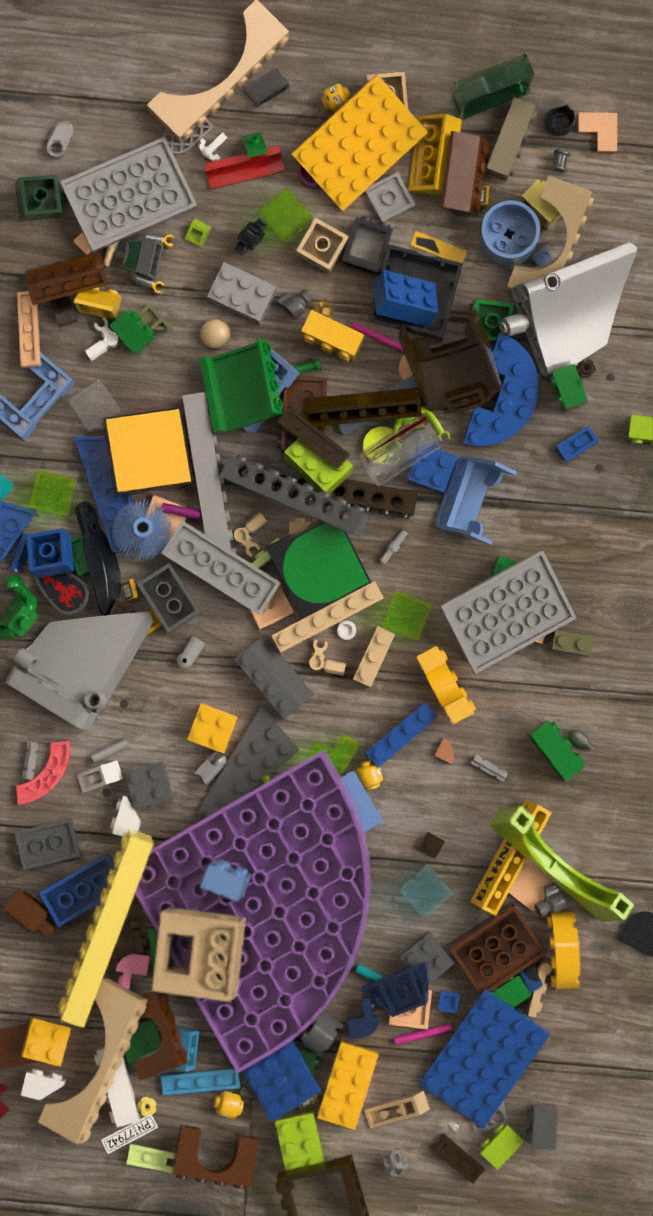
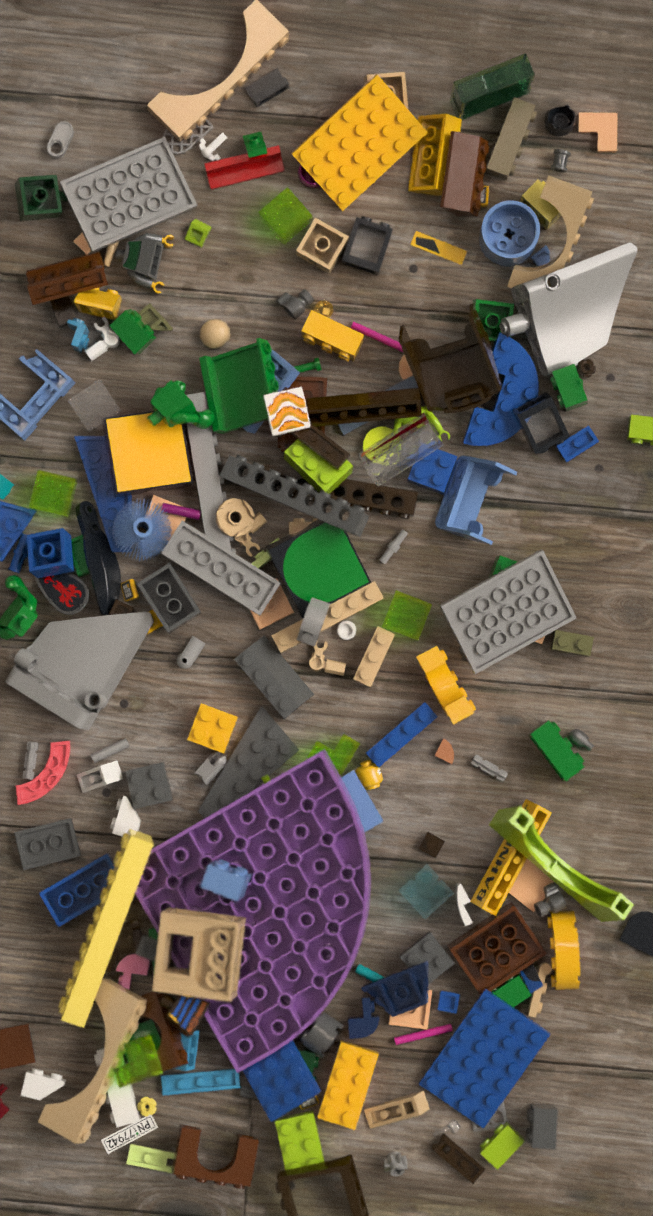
(28, 331): light nougat tile -> none
(29, 912): reddish brown hinge -> none
(45, 1041): yellow brick -> none
(80, 339): none -> dark azure bracket
(142, 1062): none -> clear neon green brick
(147, 947): none -> dark grey brick
(175, 408): none -> green torso
(184, 1012): none -> torso
(223, 517): none -> tan tile
(228, 1105): yellow head -> none
(241, 293): light grey brick -> none
(251, 236): black gear -> none
(287, 411): none -> slope
(313, 621): none -> light grey brick
(335, 97): yellow head -> none
(389, 197): light grey tile -> none
(405, 298): blue brick -> none
(438, 270): black tile -> none
(461, 900): none -> white slope
(541, 423): none -> black window

